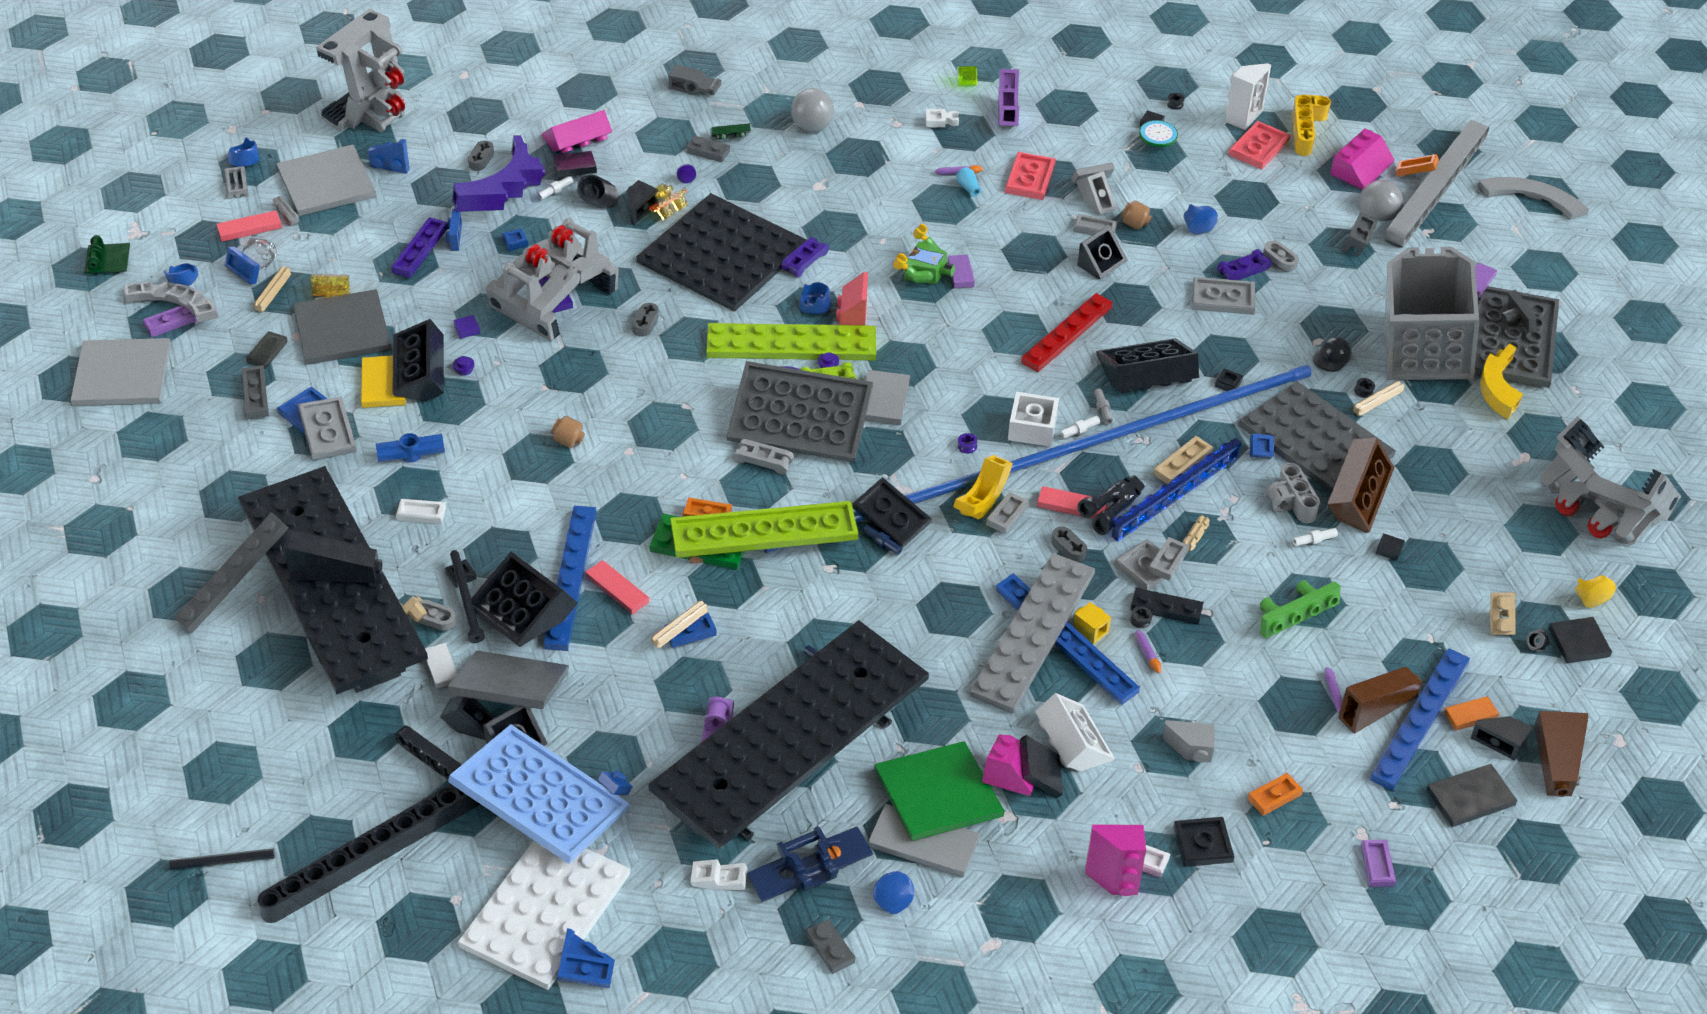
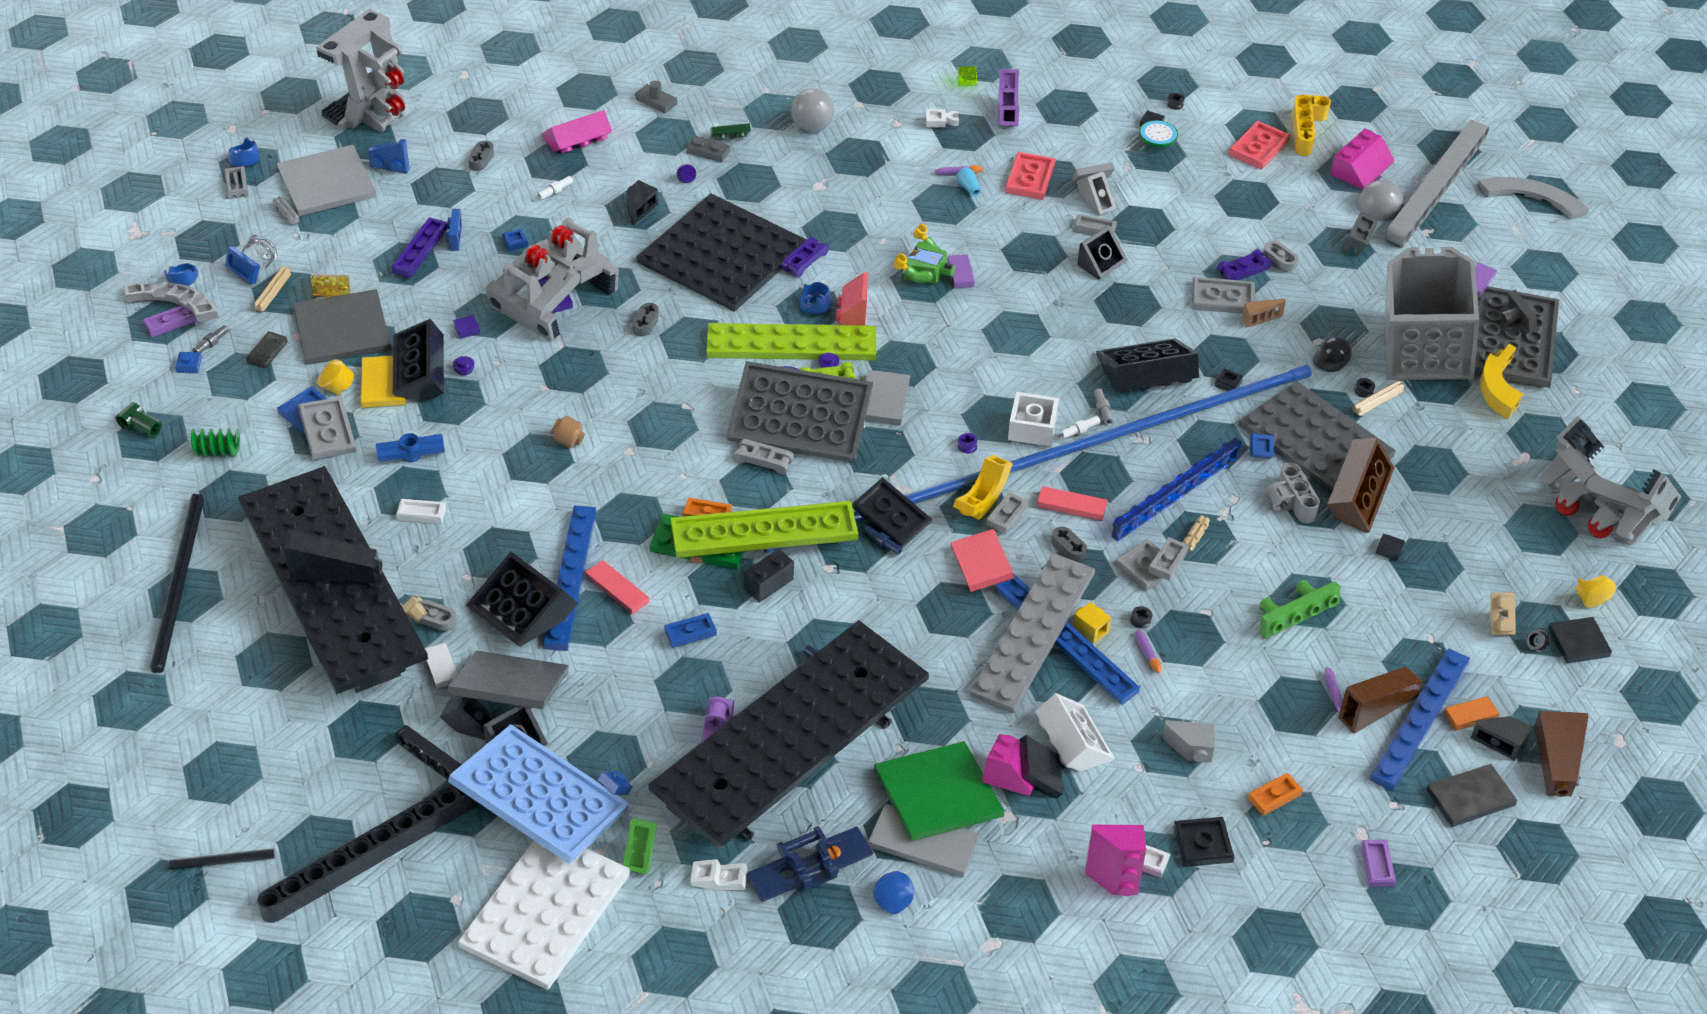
(106, 257): dark green hinge -> none
(121, 372): light grey tile -> none
(135, 418): none -> dark green piece
(176, 584): none -> black axle
(188, 362): none -> blue plate
(211, 339): none -> dark grey bar
(215, 443): none -> green piece
(231, 573): dark grey plate -> none
(249, 225): coral tile -> none
(255, 392): dark grey plate -> none
(335, 377): none -> yellow hair
(469, 573): black tile -> none
(475, 634): black bar -> none
(494, 191): dark purple arch -> none
(574, 164): black tile -> none
(584, 963): blue wing -> none
(597, 191): black cap -> none
(640, 845): none -> bright green tile
(655, 97): none -> dark grey tile
(677, 198): clear yellow hips -> none
(679, 624): tan axle -> none
(692, 81): dark grey piece -> none
(768, 575): none -> black brick
(830, 946): dark grey plate -> none
(982, 560): none -> coral tile
(1066, 332): red plate -> none
(1121, 494): black piece -> none
(1136, 215): medium nougat head -> none
(1168, 605): black plate -> none
(1182, 459): tan plate -> none
(1200, 219): blue hair -> none
(1247, 94): white slope -> none
(1257, 311): none -> medium nougat slope
(1315, 537): white bar -> none
(1417, 165): orange tile -> none

